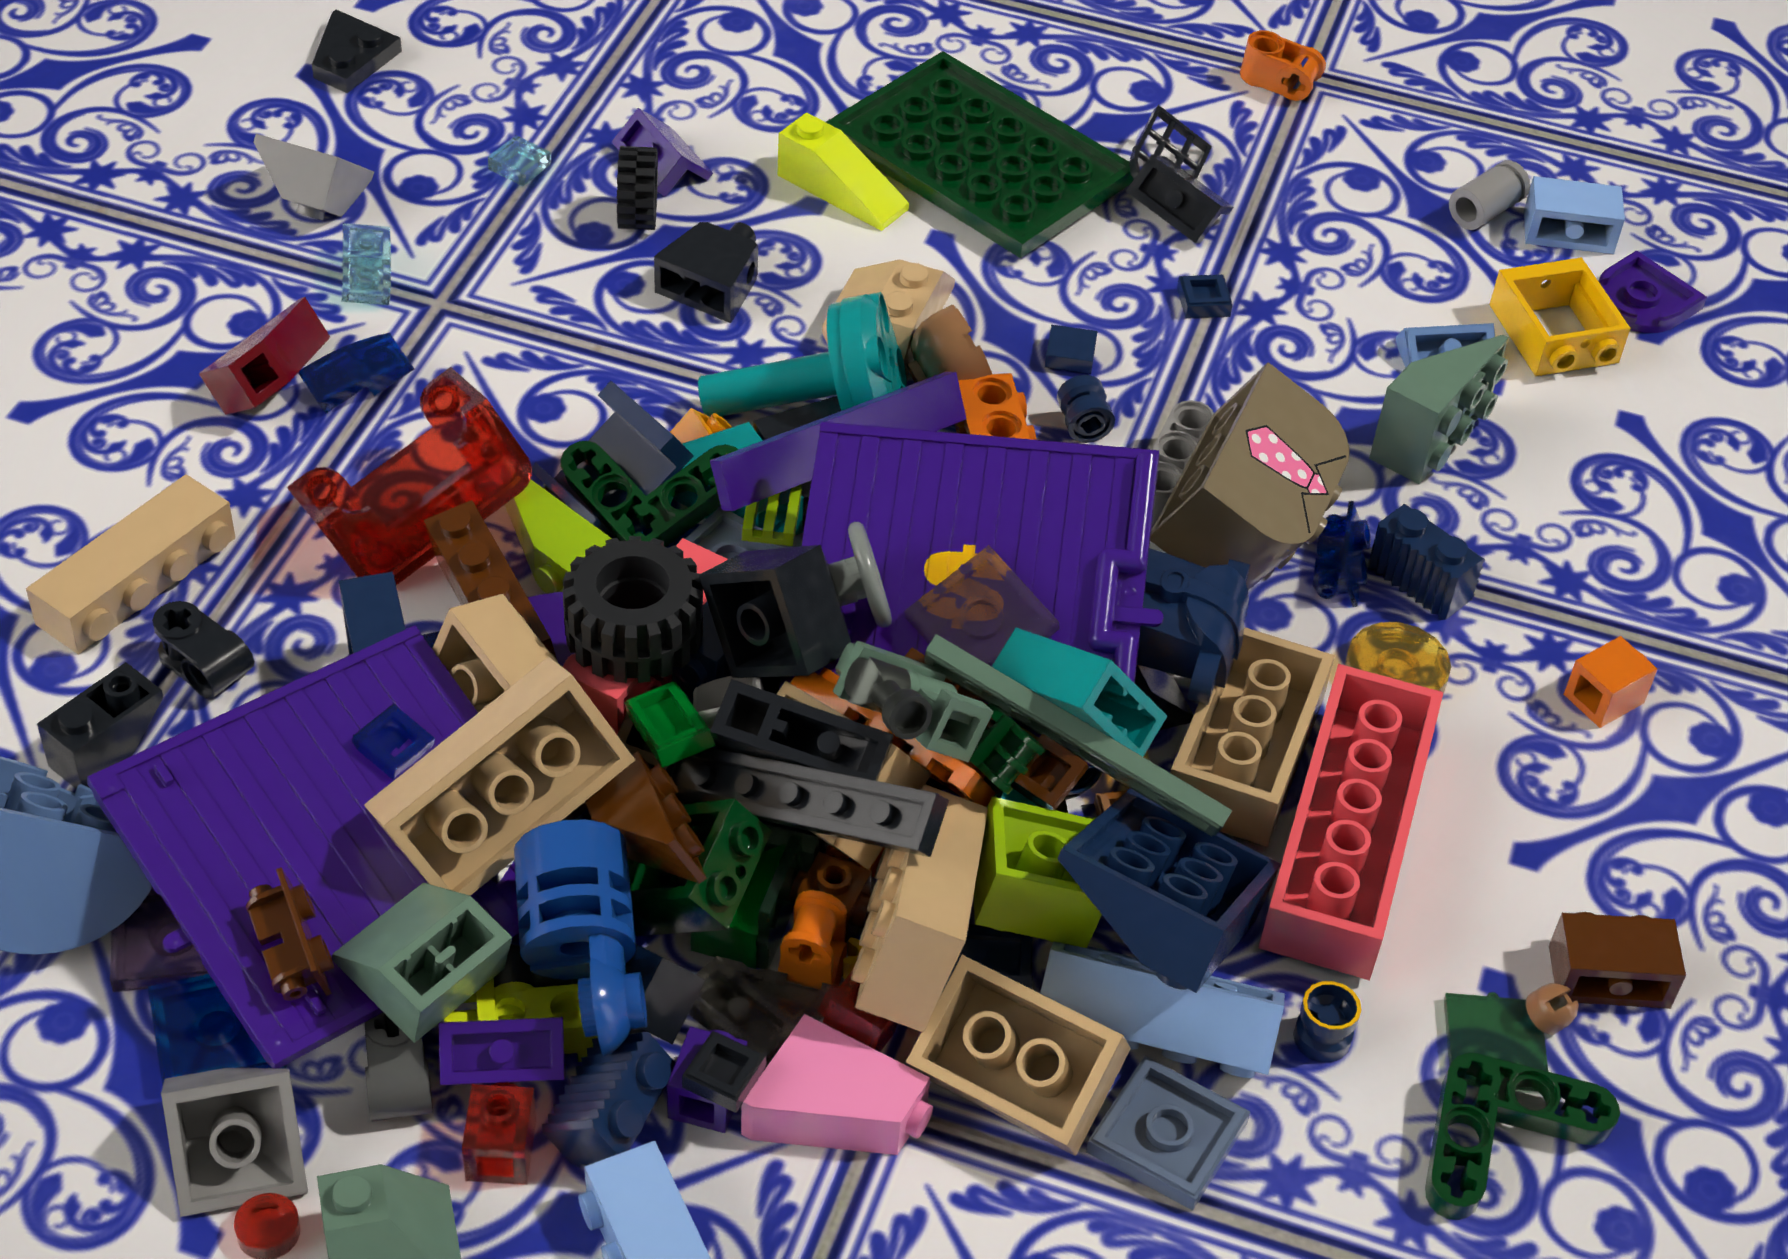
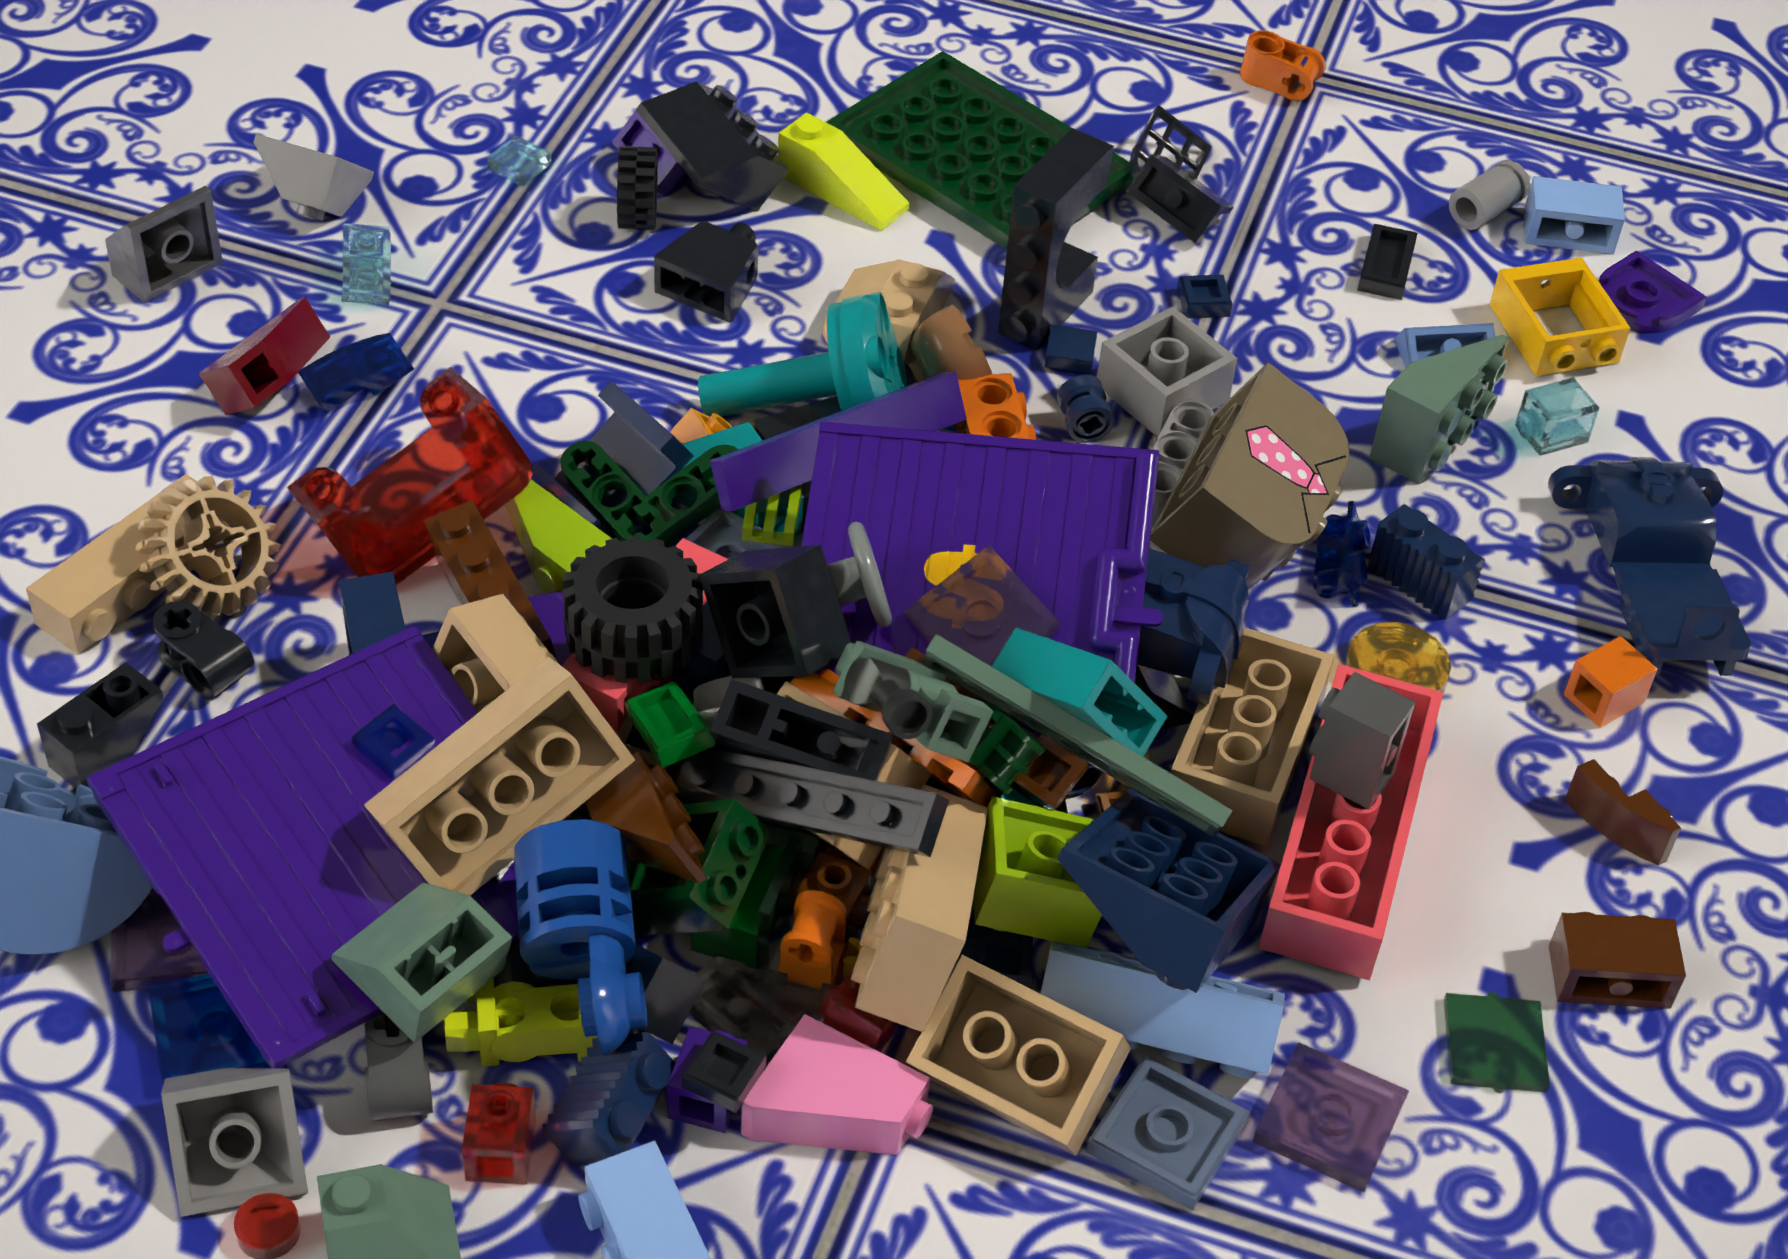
(166, 246): none -> flat silver slope
(199, 506): none -> tan gear
(284, 915): reddish brown hinge -> none
(352, 51): black wing -> none
(501, 1050): dark purple panel -> none
(715, 142): none -> black slope
(1043, 273): none -> black arch
(1162, 365): none -> light grey brick
(1327, 1021): dark blue wheel -> none
(1330, 1117): none -> clear purple tile
(1360, 739): none -> dark grey brick
(1387, 261): none -> black tile
(1497, 1103): dark green beam -> none
(1551, 1008): medium nougat hinge -> none
(1556, 416): none -> clear light blue brick
(1631, 822): none -> reddish brown slope
(1660, 545): none -> dark blue piece

